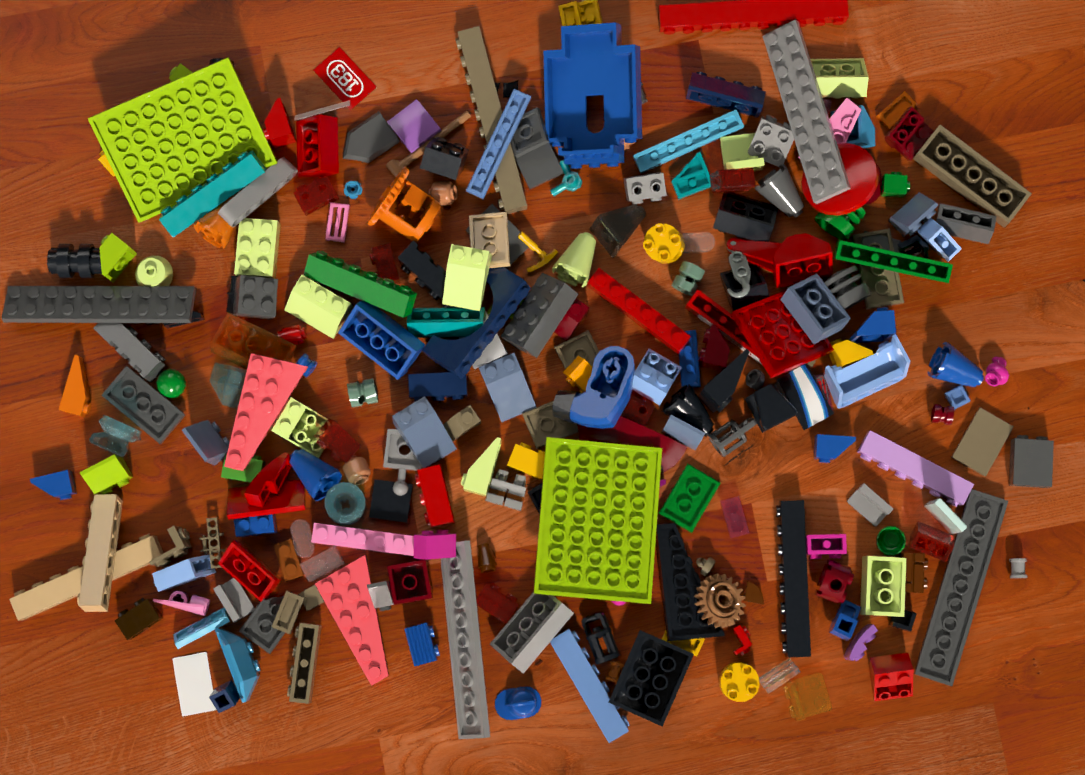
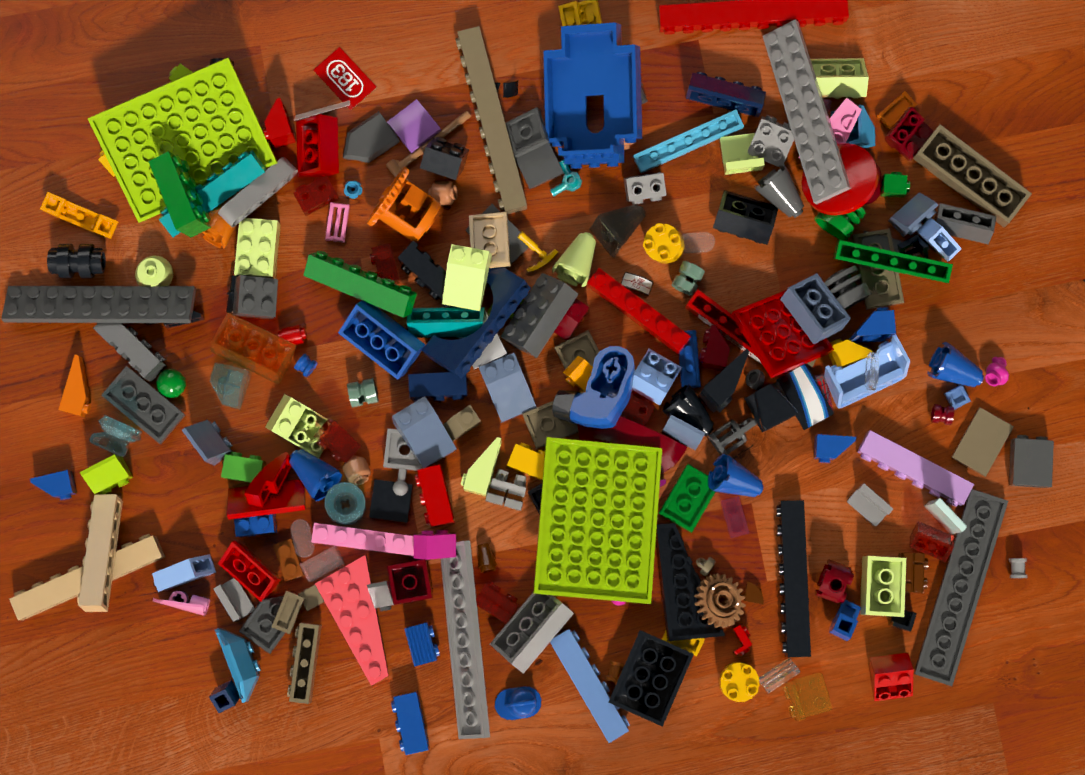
(79, 216): none -> light orange slope
(114, 256): lime slope -> none
(138, 619): dark brown brick -> none
(180, 194): none -> green brick
(180, 538): dark tan bracket -> none
(193, 683): white sticker -> none
(201, 628): medium azure tile -> none
(210, 537): dark tan piece -> none
(263, 396): coral wing -> none
(318, 306): yellowish green slope -> none
(410, 723): none -> blue brick
(498, 143): medium blue tile -> none
(597, 633): black piece -> none
(637, 283): none -> white sticker
(692, 178): teal wing -> none
(732, 180): clear red brick -> none
(733, 478): none -> blue cone
(757, 291): black slope -> none
(790, 261): red slope -> none
(828, 544): dark pink brick -> none
(856, 647): medium lavender slope -> none
(872, 371): none -> clear tile
(891, 540): green hair -> none

